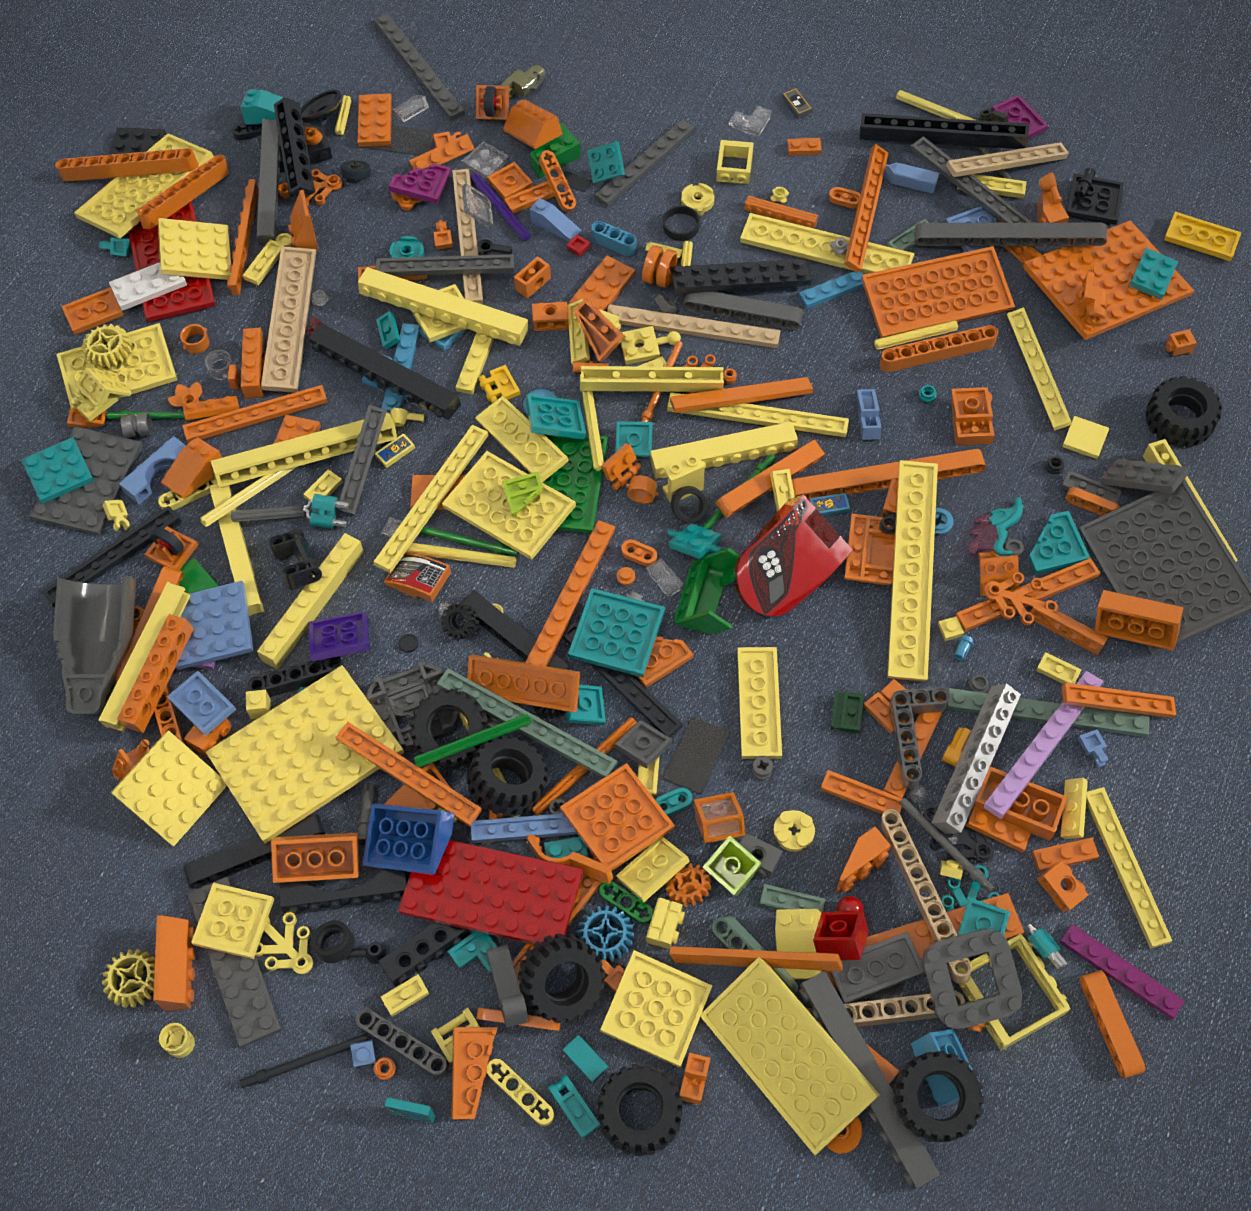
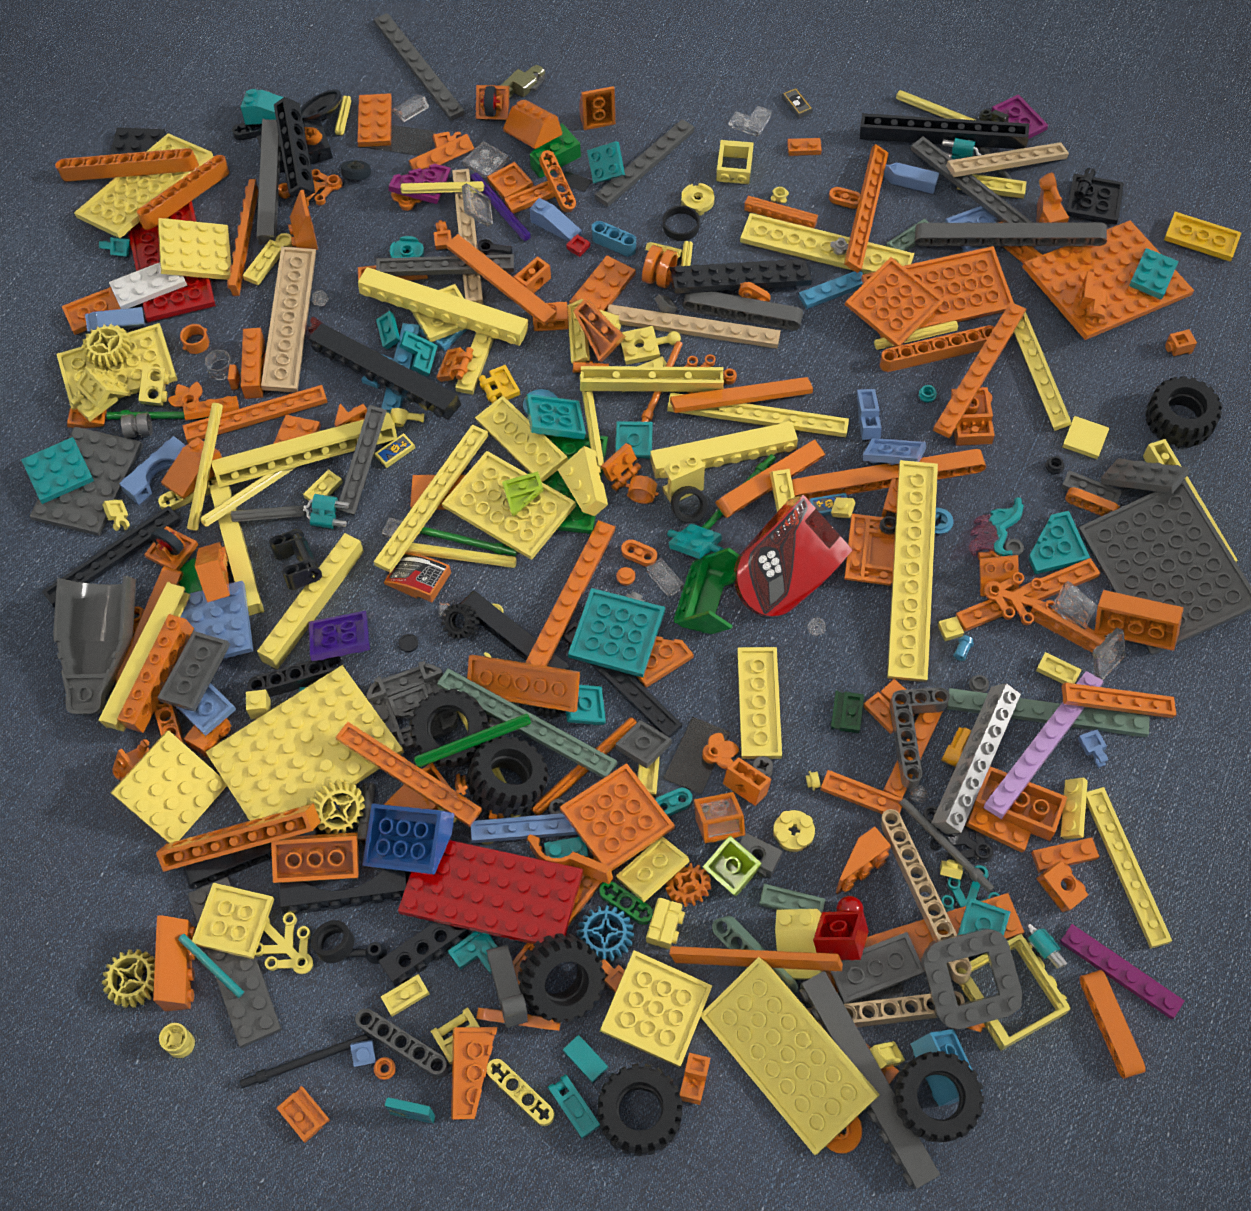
(123, 318): none -> medium blue piece
(148, 386): none -> light yellow brick
(194, 671): none -> dark grey plate
(204, 467): none -> light yellow axle
(207, 962): none -> teal bar
(212, 571): none -> orange wedge
(238, 837): none -> orange brick
(303, 1114): none -> orange plate
(344, 417): none -> orange slope
(351, 798): none -> light yellow gear
(423, 351): none -> teal plate
(438, 187): none -> light yellow axle
(451, 364): none -> orange plate
(461, 784): none -> orange axle
(501, 279): none -> orange tile
(584, 481): none -> light yellow wedge
(597, 108): none -> orange slope
(721, 750): none -> orange plate
(747, 781): none -> orange brick
(752, 291): none -> orange plate
(813, 780): none -> light yellow plate
(816, 622): none -> clear plate
(843, 507): none -> light yellow plate
(887, 1054): none -> light yellow tile
(893, 451): none -> medium blue plate
(894, 302): none -> orange plate
(961, 148): none -> teal piece
(979, 370): none -> orange plate
(1074, 605): none -> clear plate
(1109, 653): none -> clear plate

